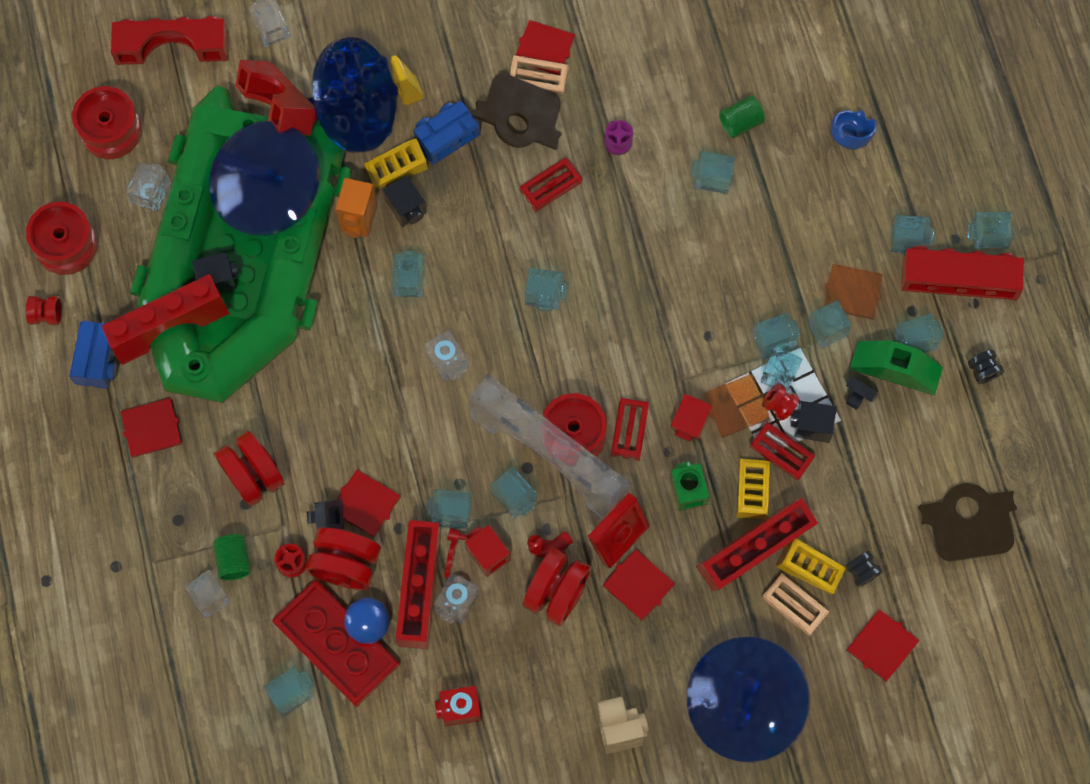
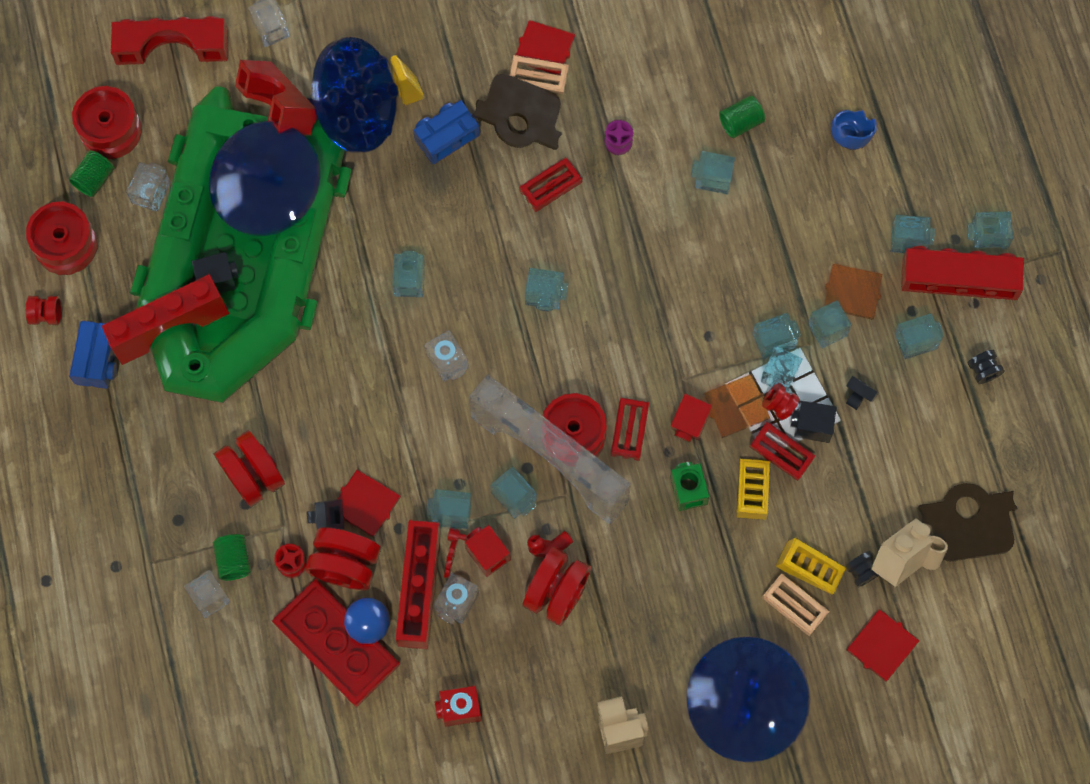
(91, 173): none -> green piece
(151, 427): red piece -> none
(289, 690): clear light blue brick -> none
(356, 208): orange brick -> none
(401, 151): yellow slope -> none
(405, 201): black brick -> none
(618, 531): red tile -> none
(638, 585): red piece -> none
(756, 544): red brick -> none
(897, 365): green slope -> none
(908, 552): none -> tan hinge

